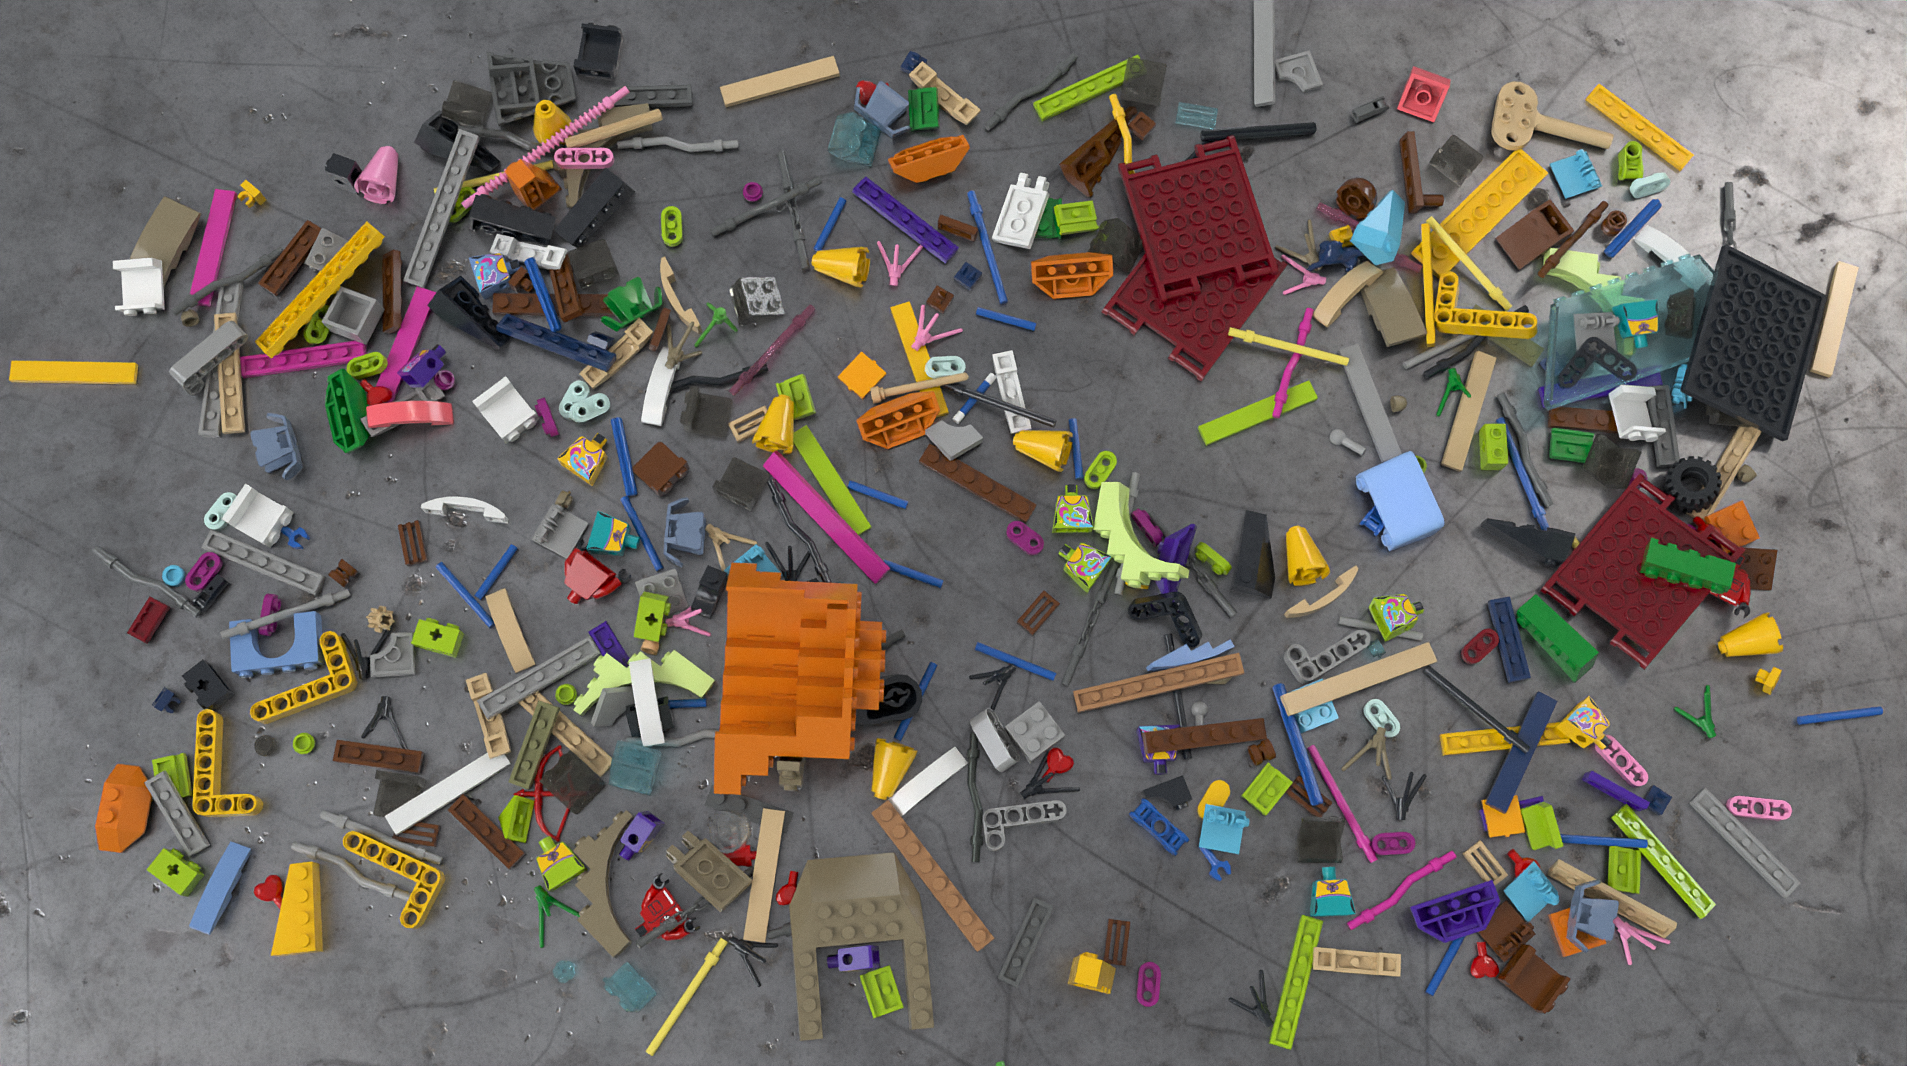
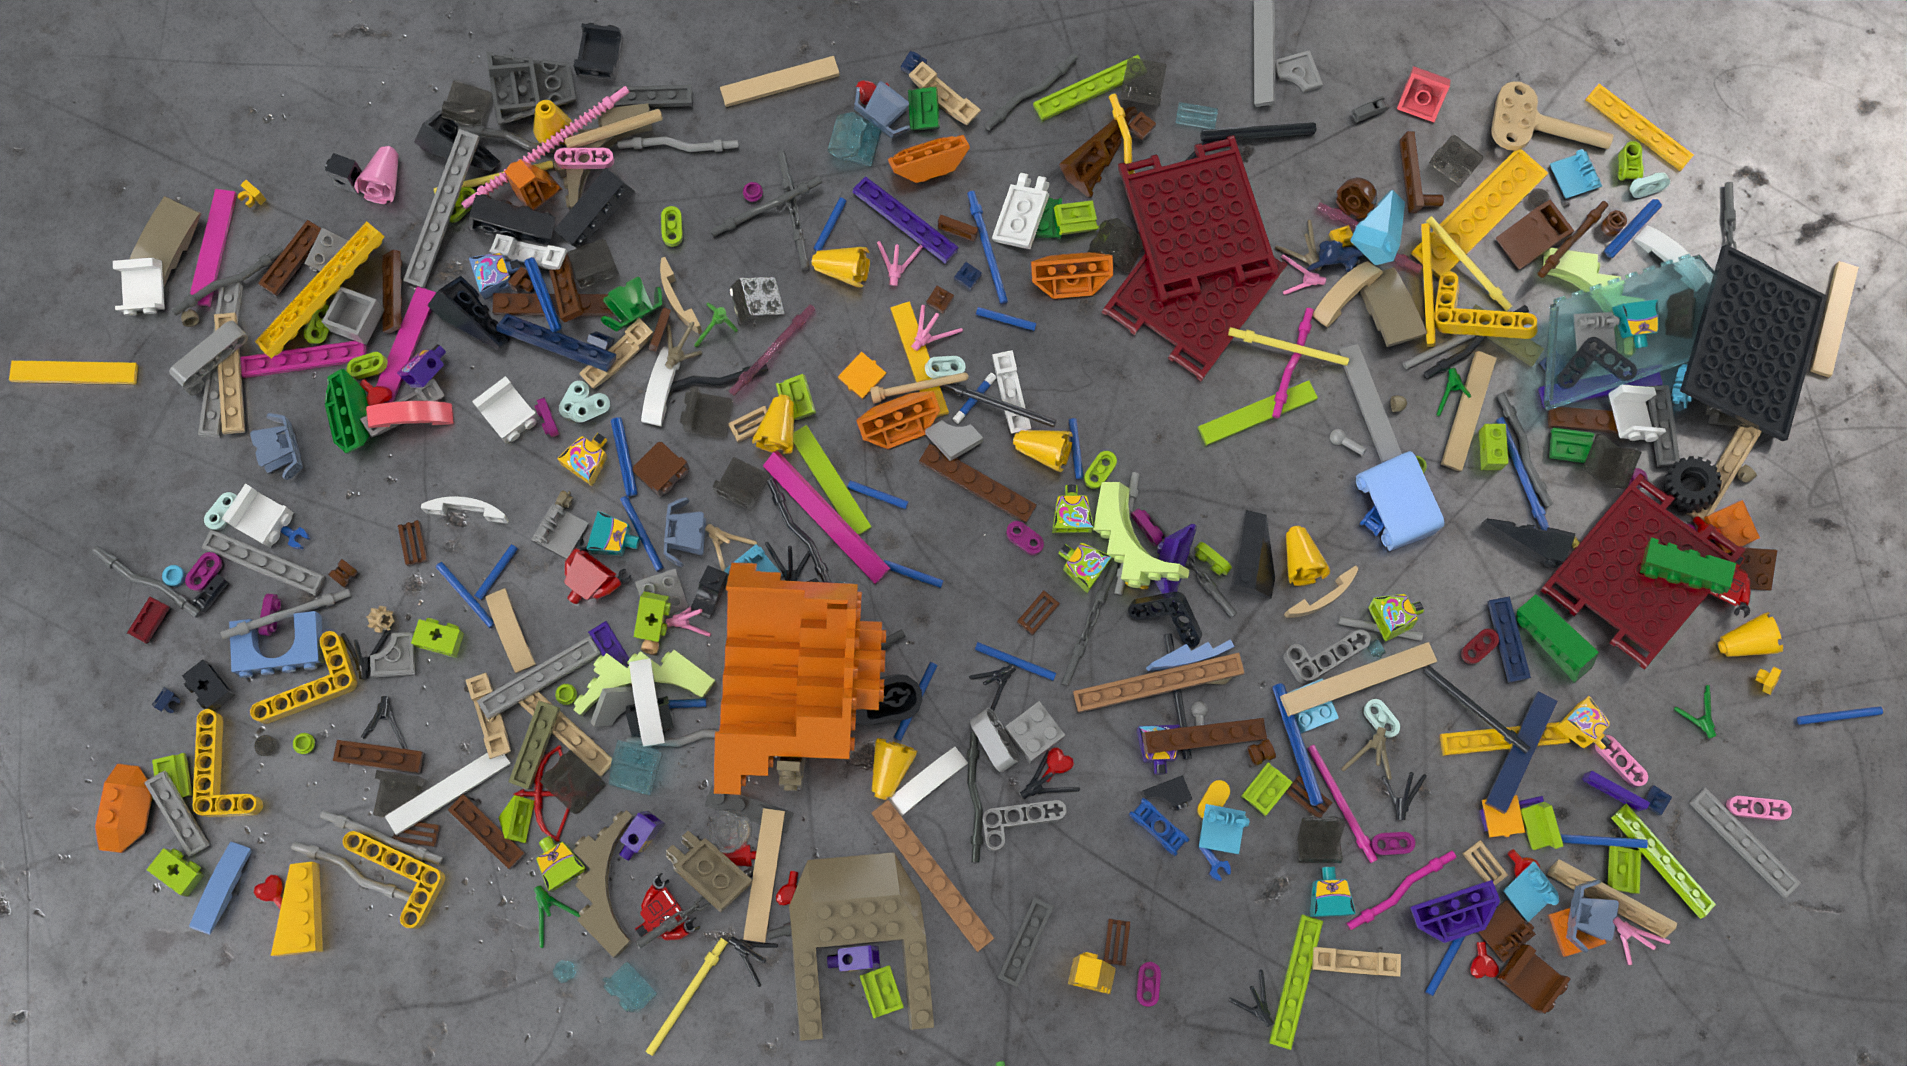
(444, 379): magenta plate -> none

